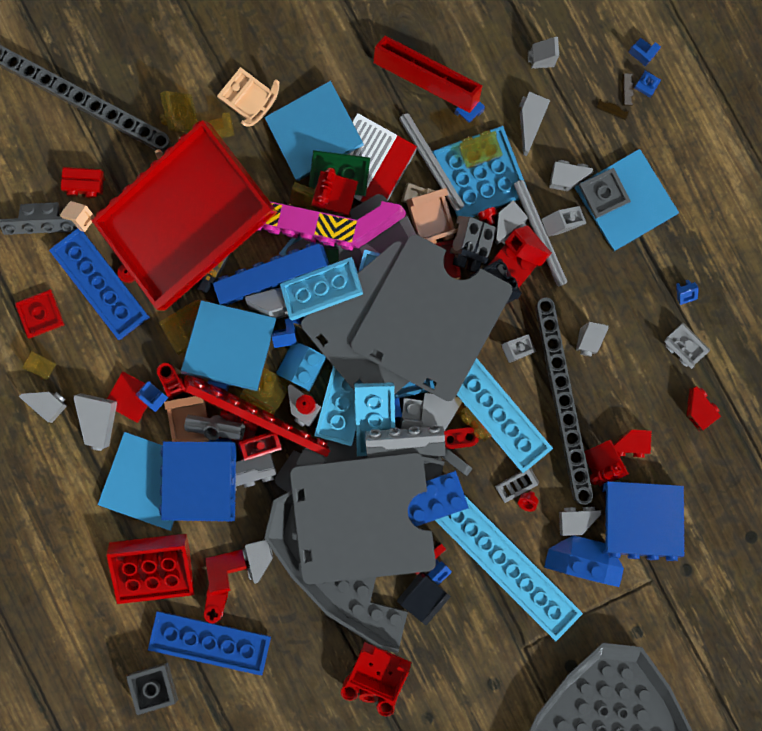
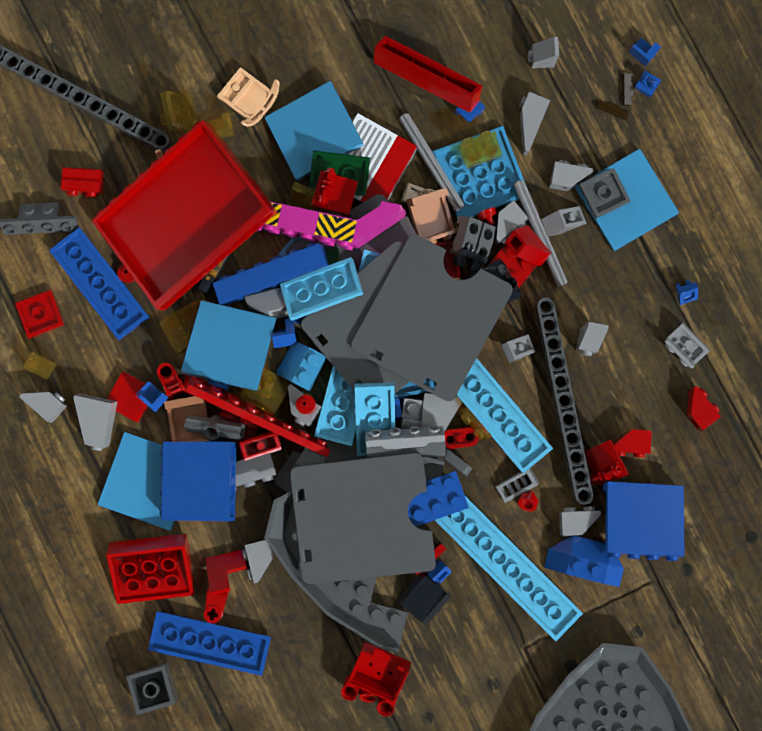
(78, 214): light nougat panel -> none

